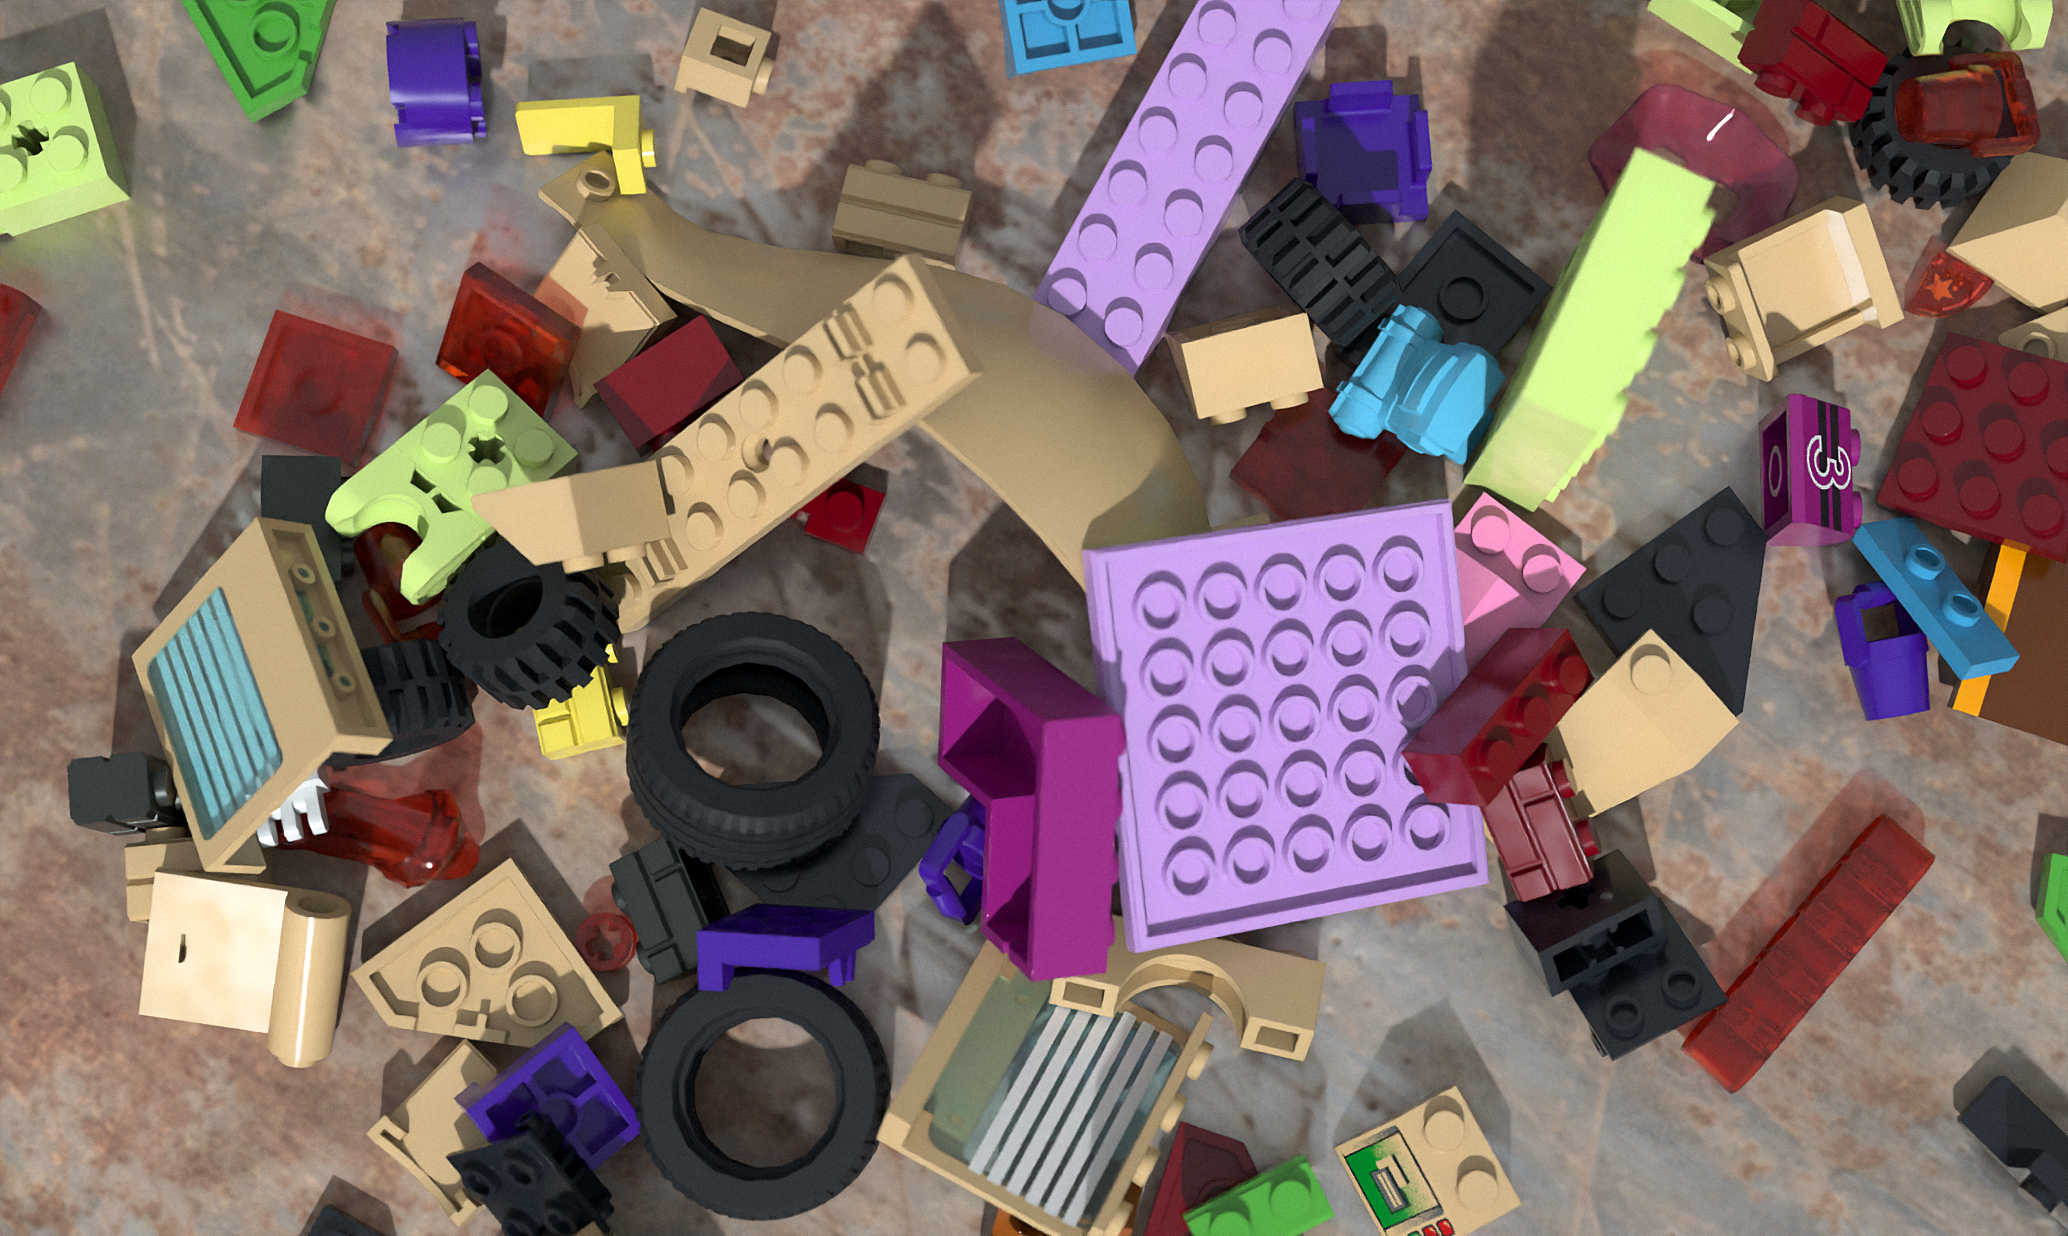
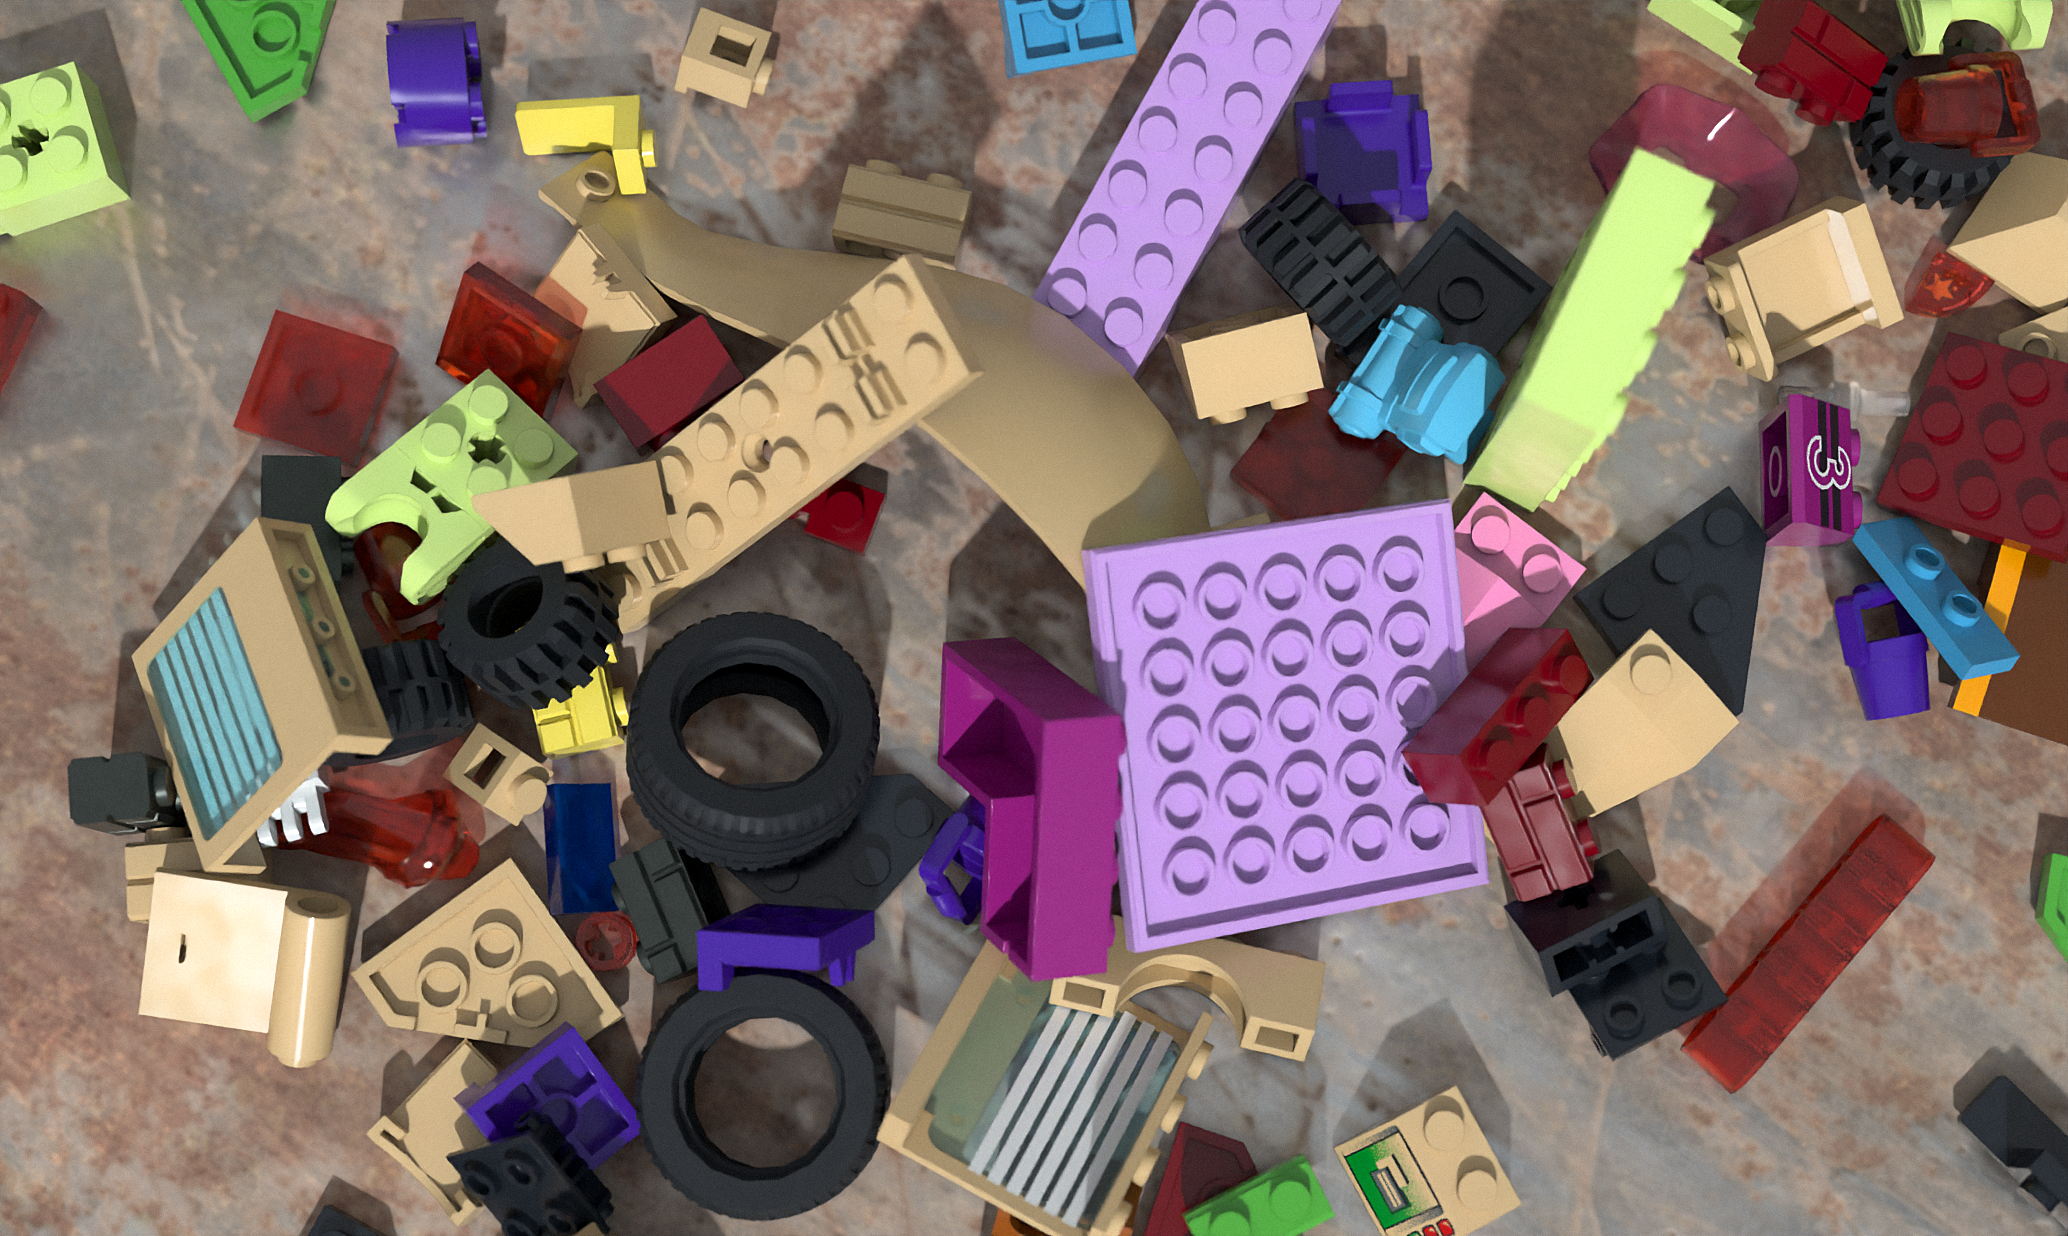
(514, 784): none -> tan brick
(579, 848): none -> clear blue tile
(1854, 398): none -> clear bar

